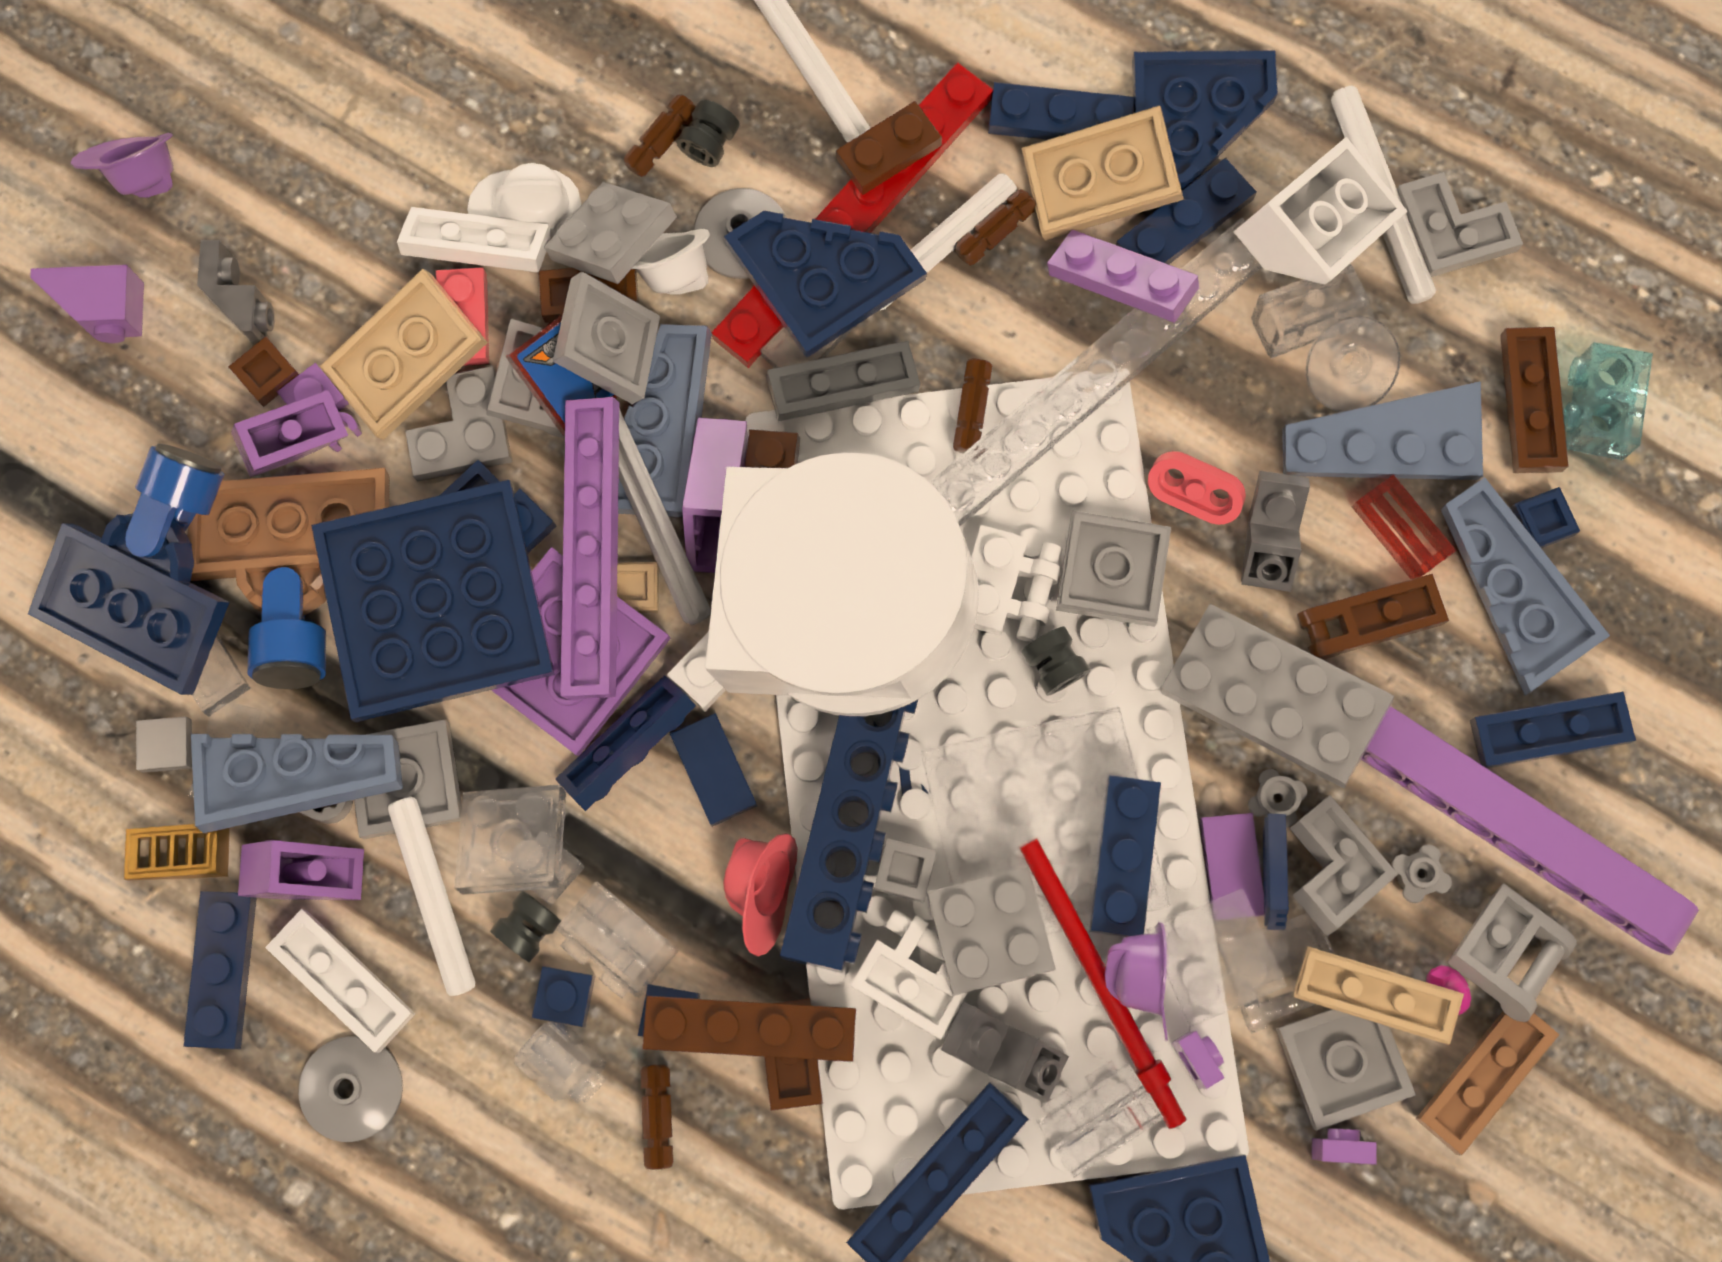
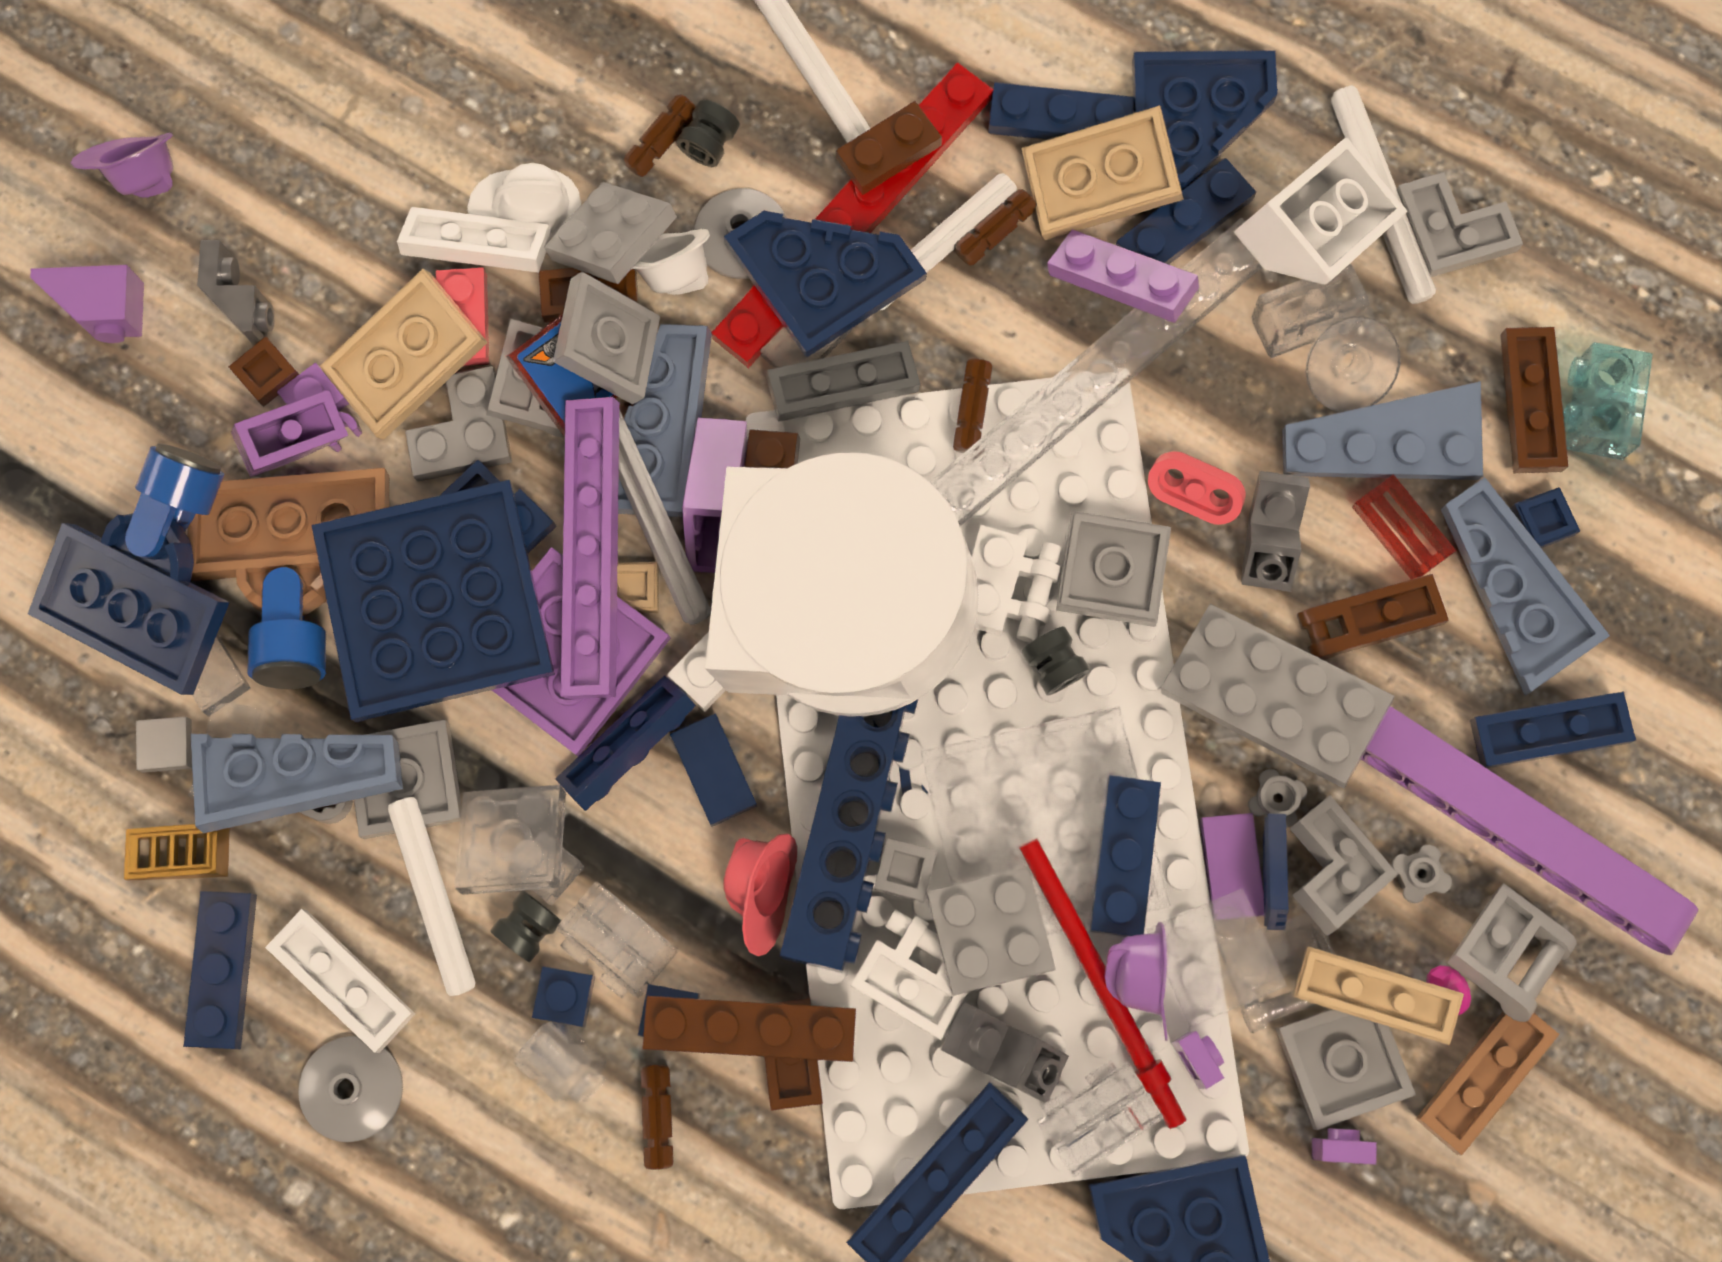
(300, 871): medium lavender slope -> none

